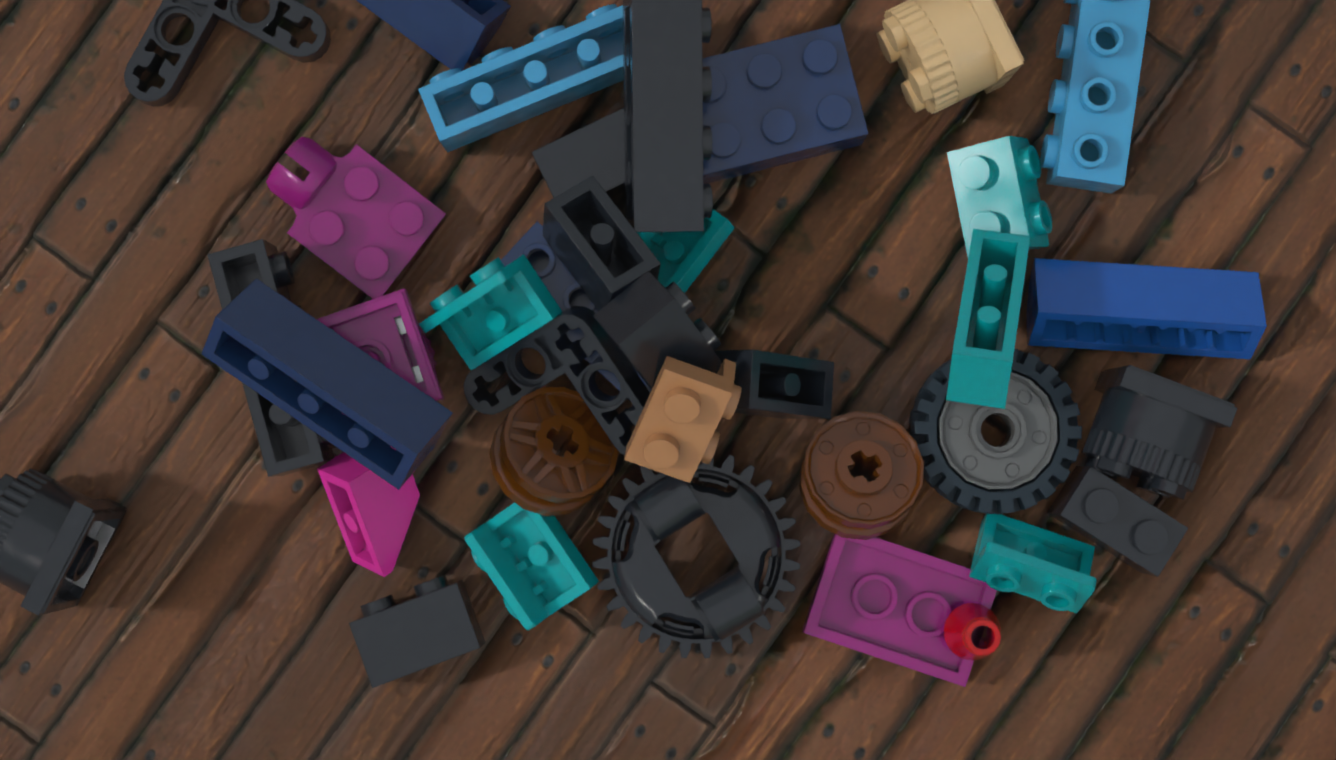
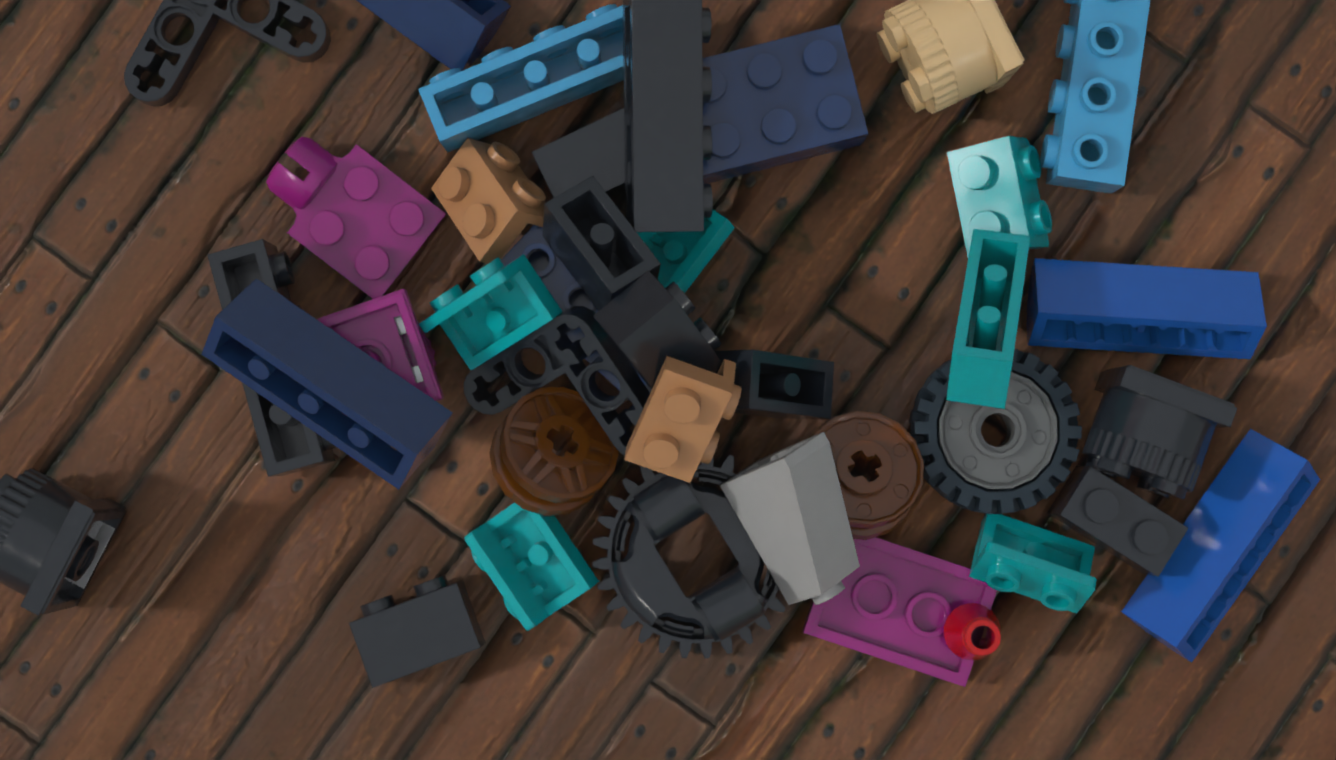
(369, 511): dark pink slope -> none
(489, 197): none -> medium nougat bracket
(797, 519): none -> light grey slope
(1223, 545): none -> blue brick

